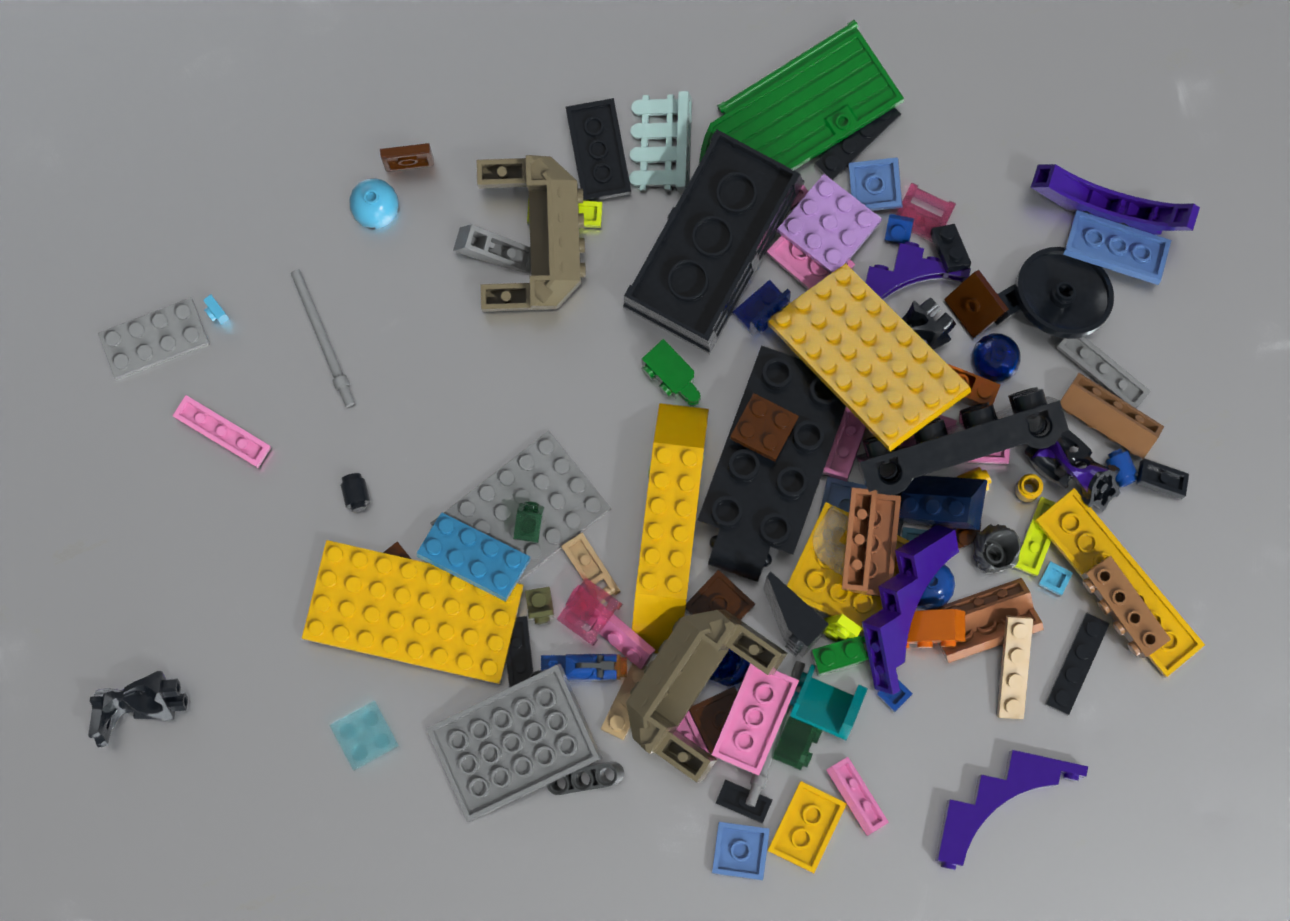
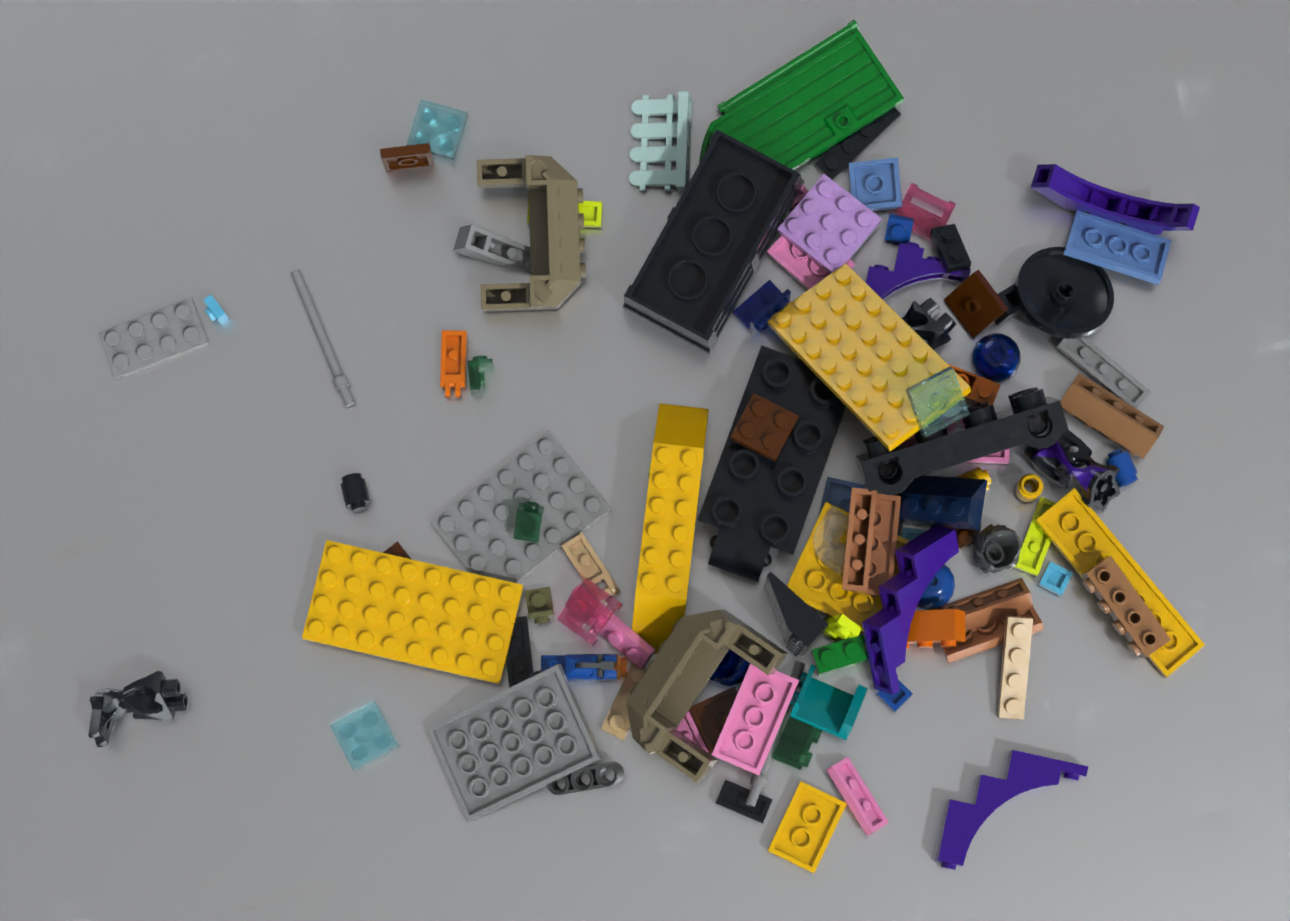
(221, 431): bright pink plate -> none
(374, 203): medium azure cylinder -> none
(439, 127): none -> clear light blue plate
(453, 361): none -> orange hinge
(473, 556): dark azure plate -> none
(477, 378): none -> clear green bracket
(598, 150): black plate -> none
(672, 372): green hinge -> none
(720, 594): reddish brown plate -> none
(740, 851): medium blue plate -> none
(845, 447): bright pink plate -> none
(937, 401): none -> clear light blue tile
(1077, 664): black plate -> none
(1162, 478): black plate -> none

